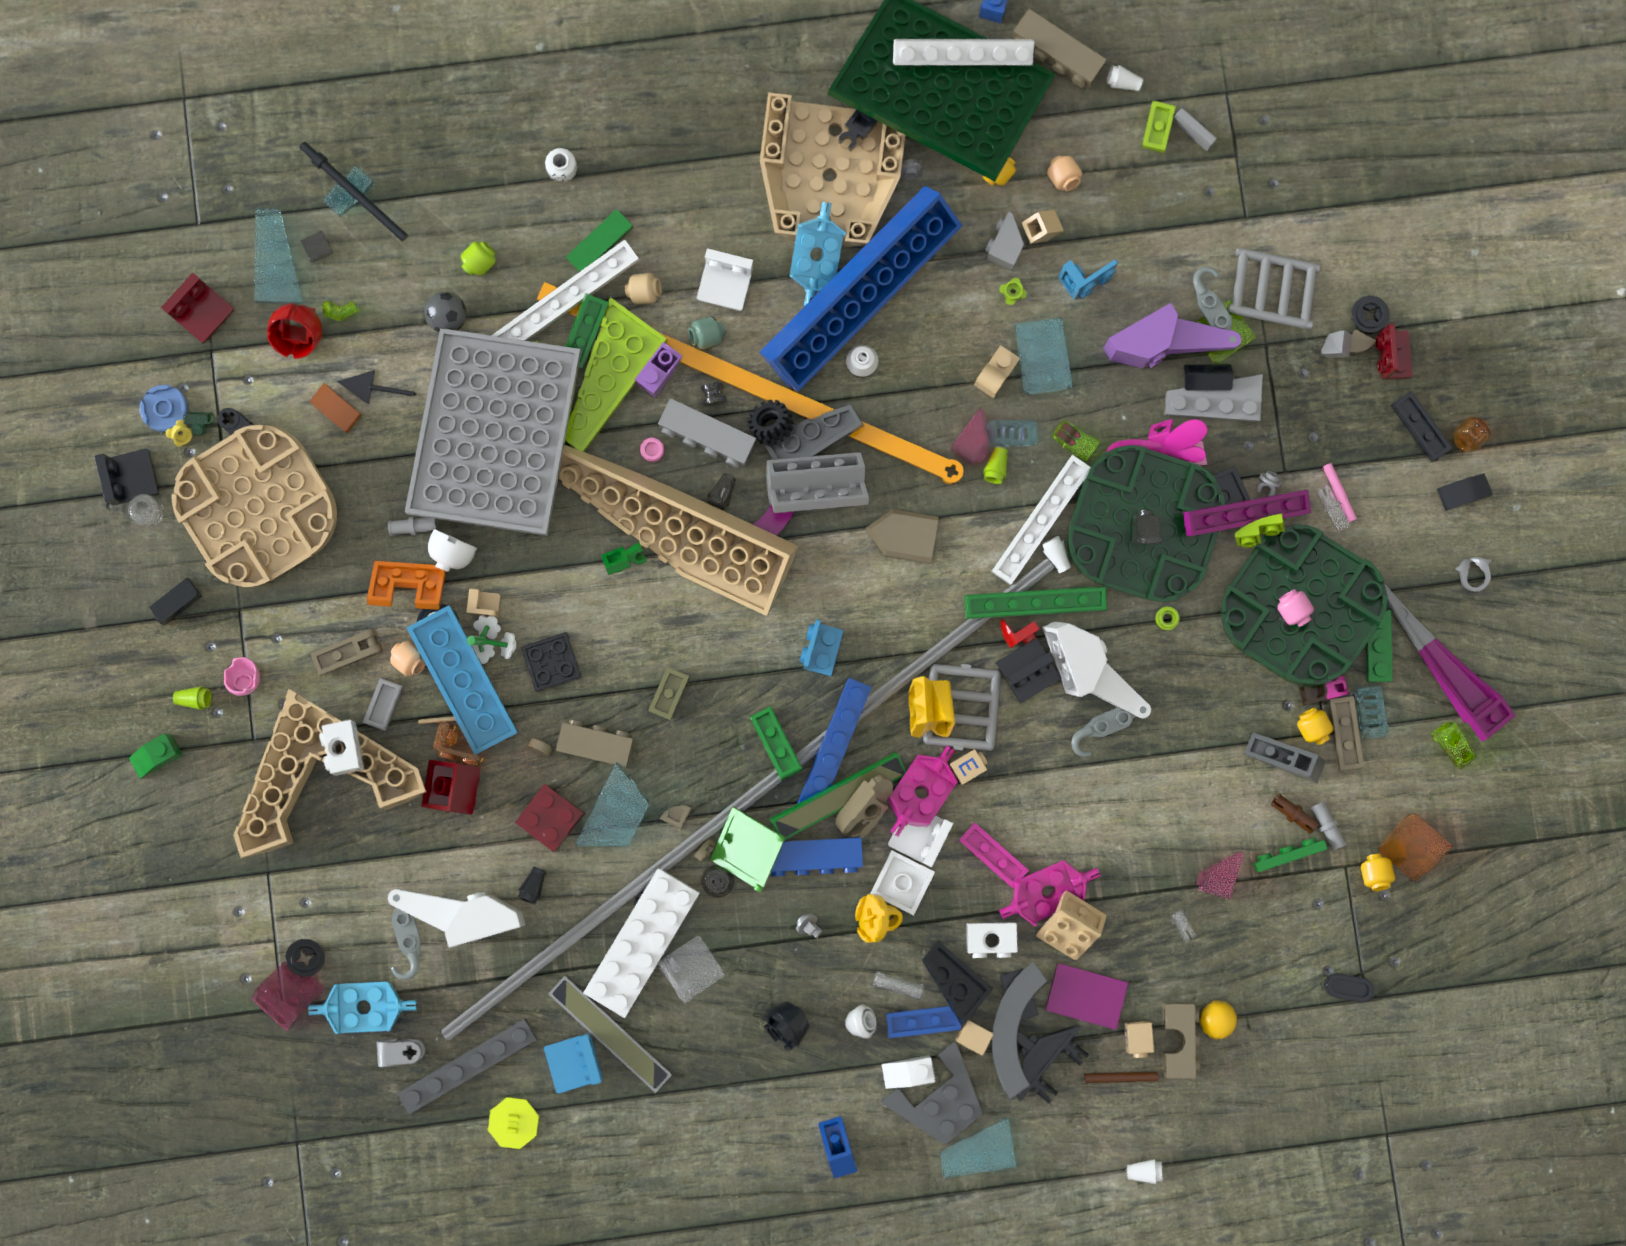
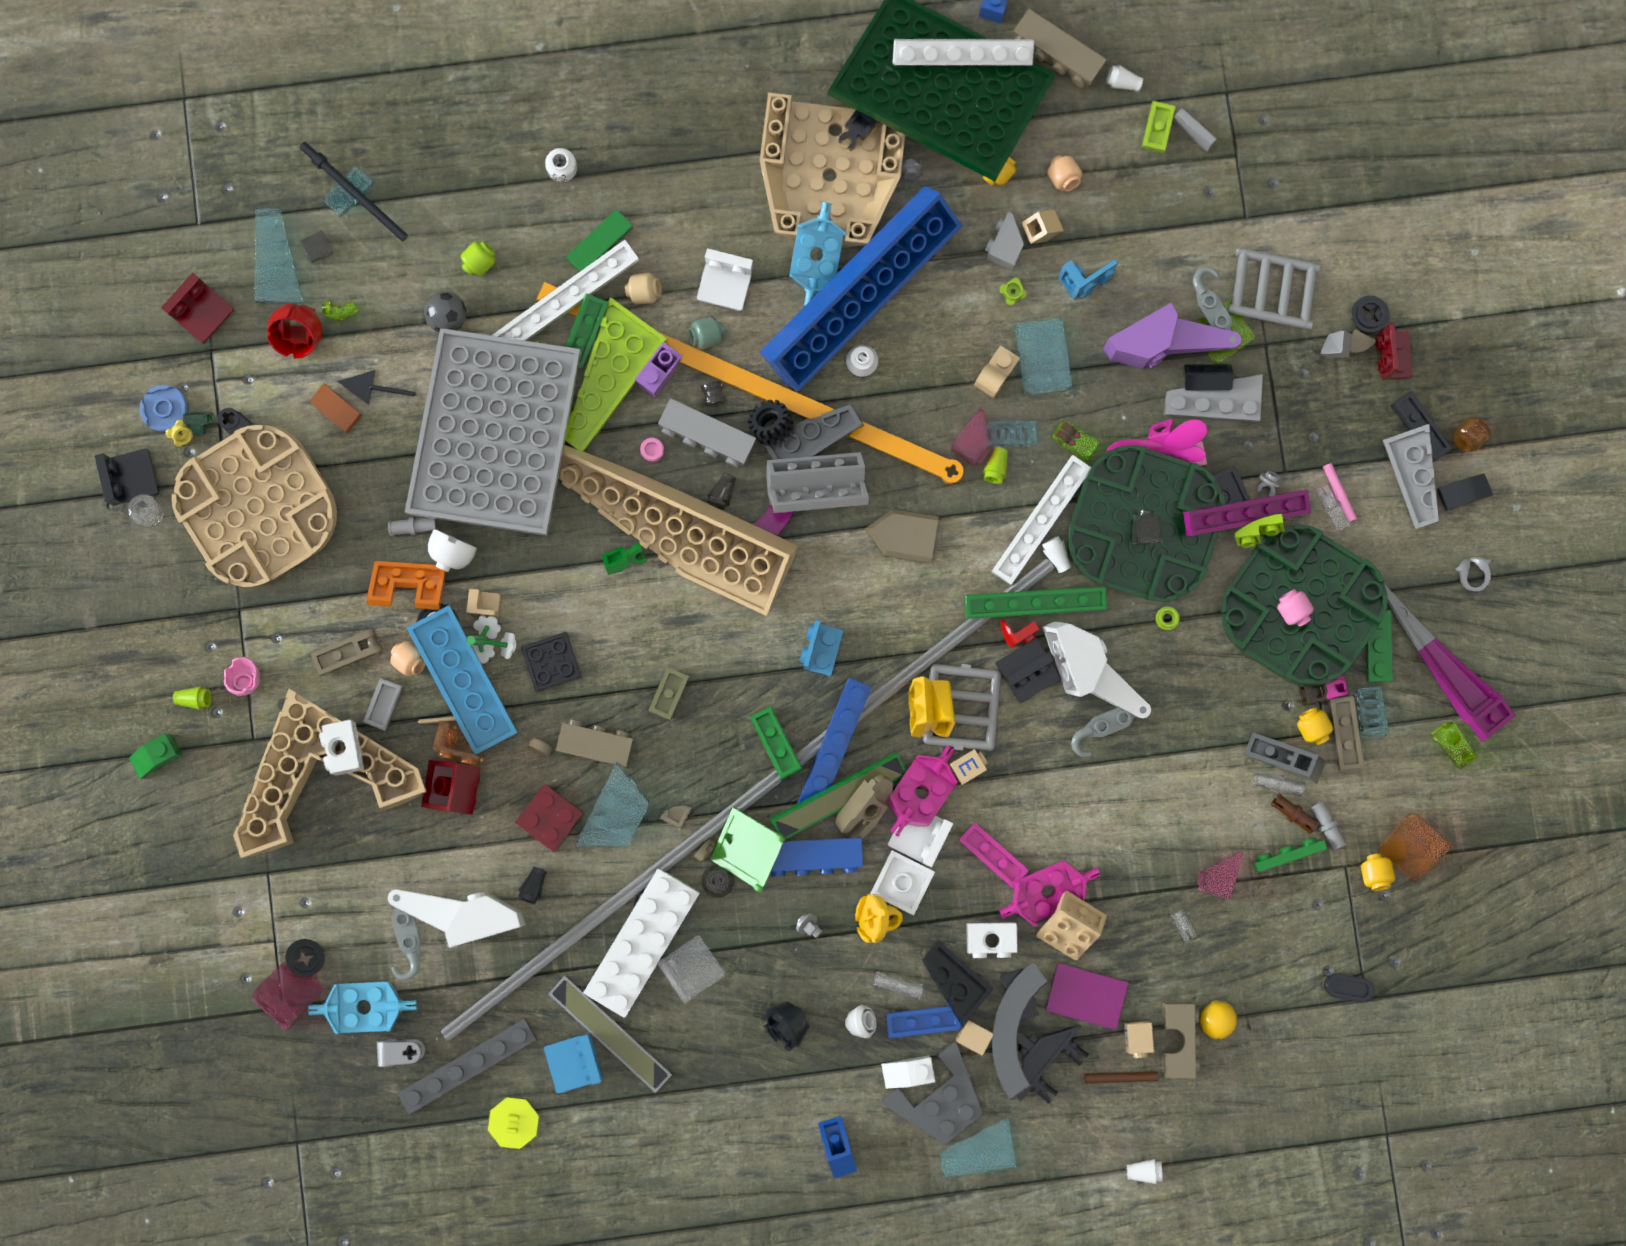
(175, 601): black slope -> none
(1279, 784): none -> clear pin
(1413, 467): none -> light grey wing

